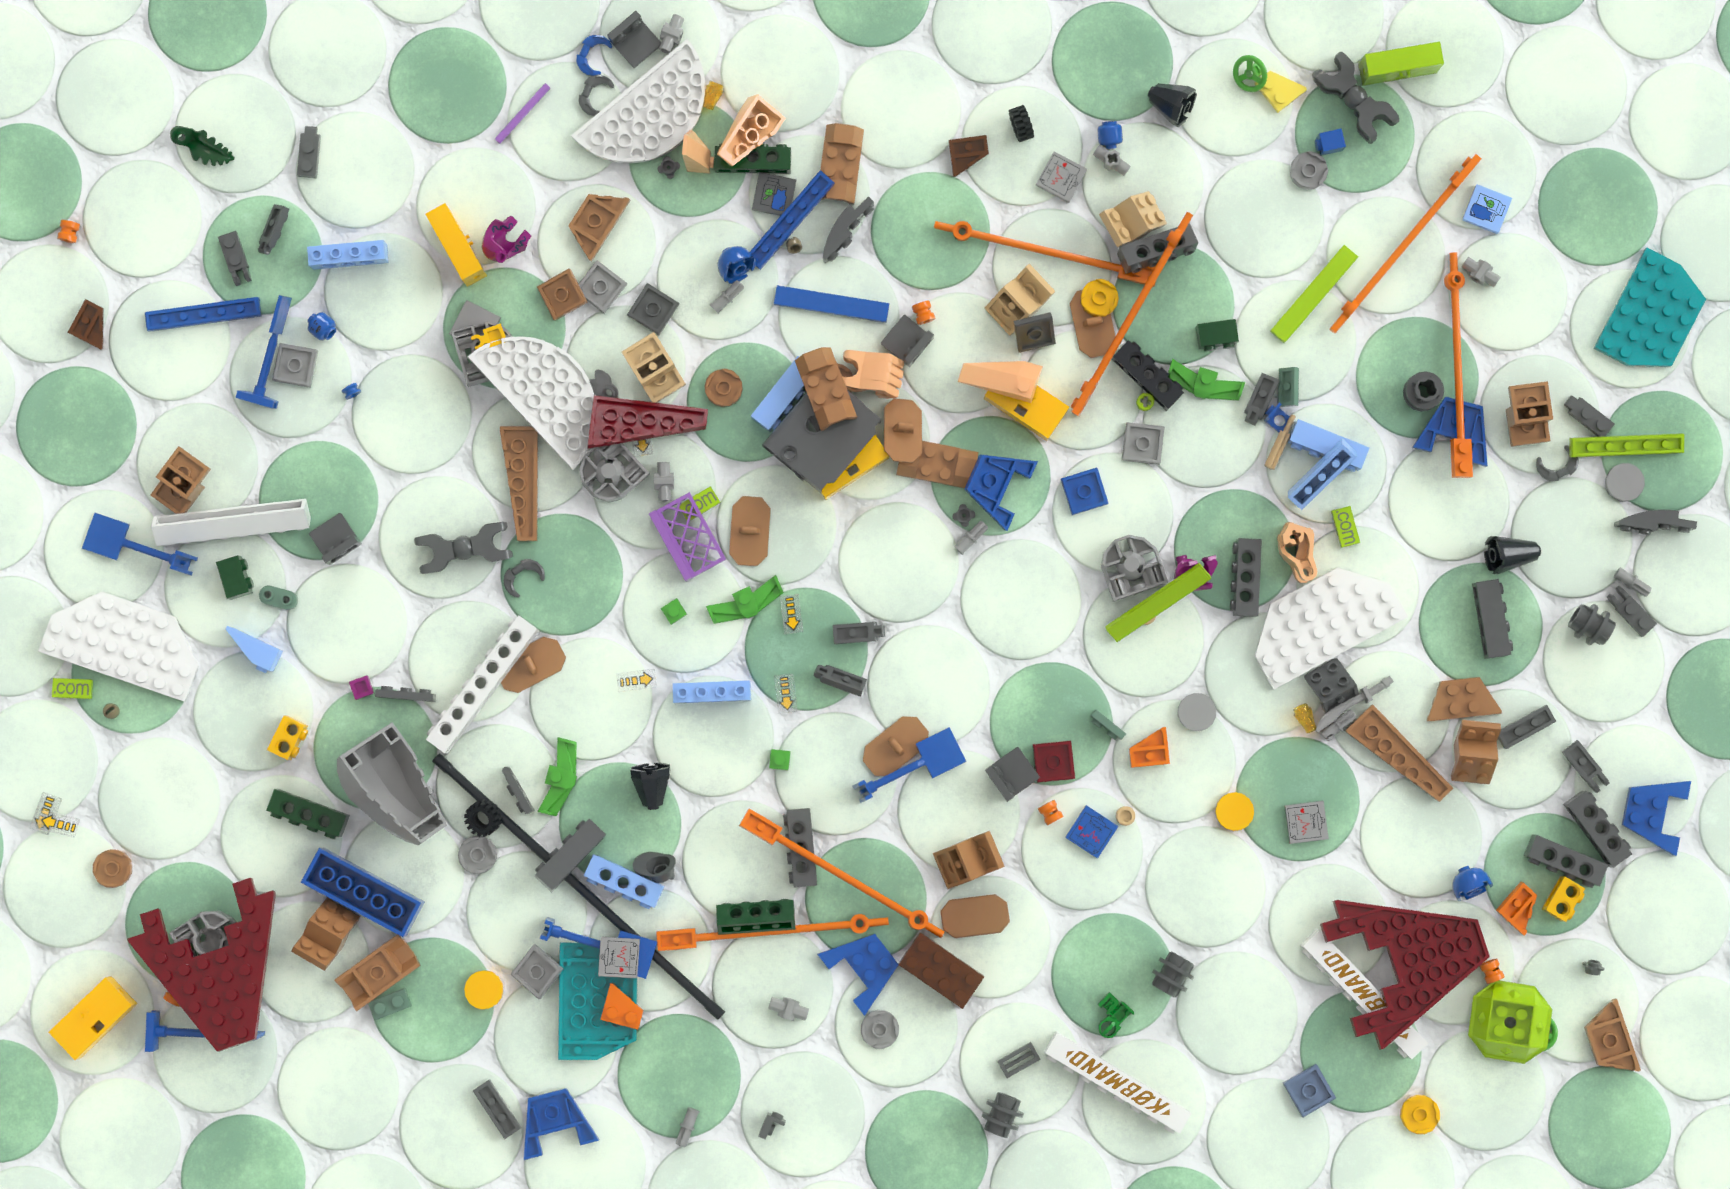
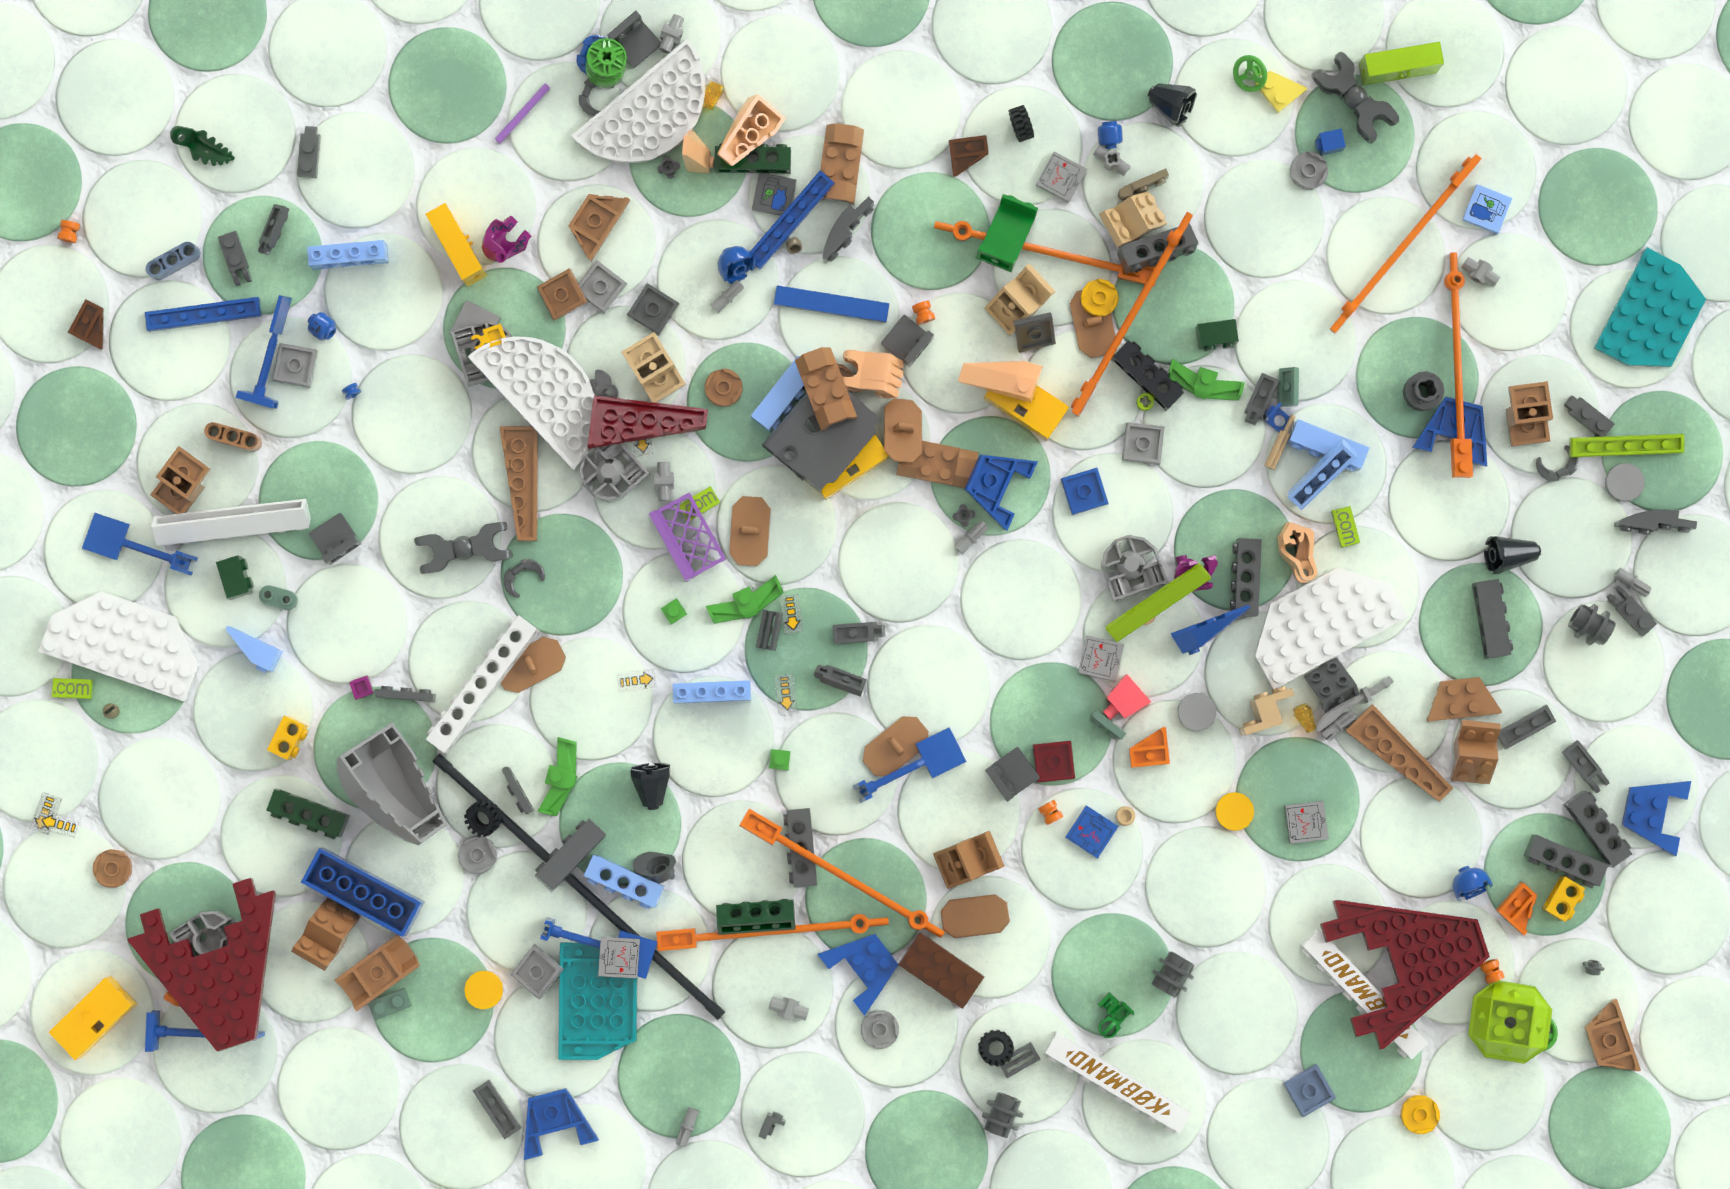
(164, 259): none -> sand blue beam
(225, 432): none -> medium nougat beam
(606, 72): none -> bright green wheel
(621, 1009): orange wing -> none
(766, 630): none -> dark grey tile
(987, 1039): none -> black tyre
(1007, 233): none -> green panel
(1101, 658): none -> light grey tile
(1125, 699): none -> coral torso
(1142, 185): none -> dark tan hinge
(1199, 634): none -> blue wedge
(1265, 711): none -> tan bracket
(1314, 294): lime tile -> none

